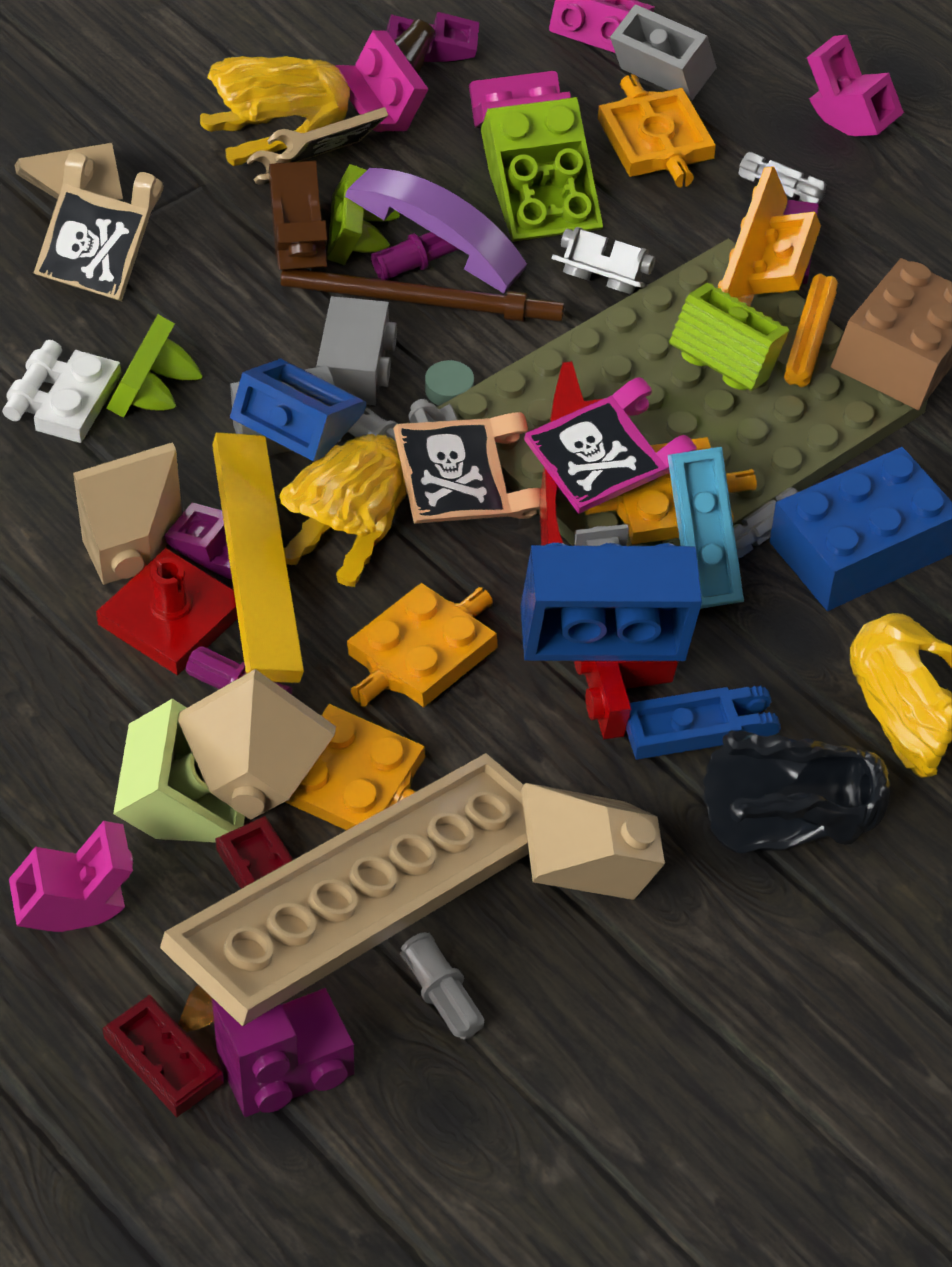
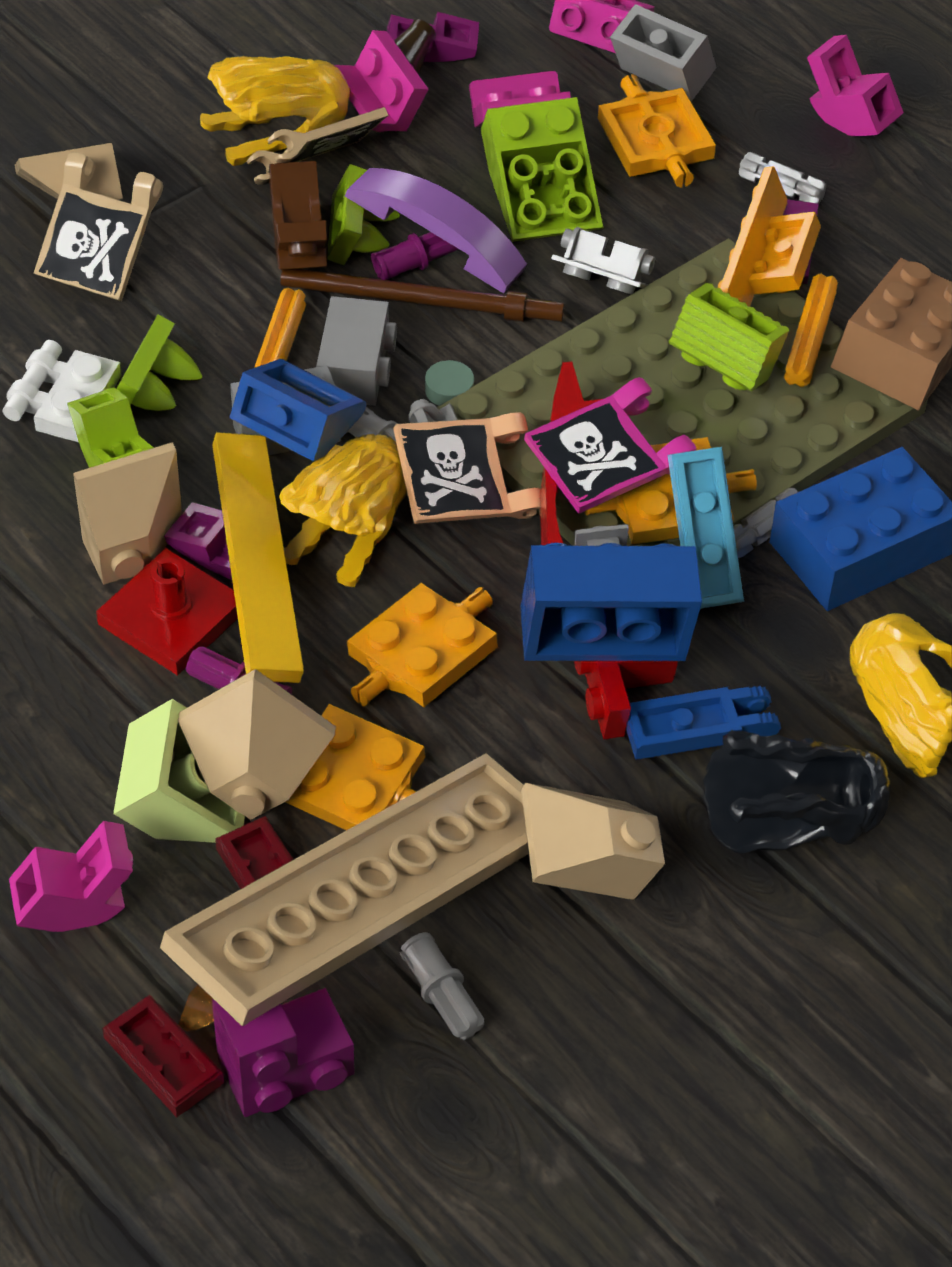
(106, 427): none -> lime brick
(282, 327): none -> light orange axle

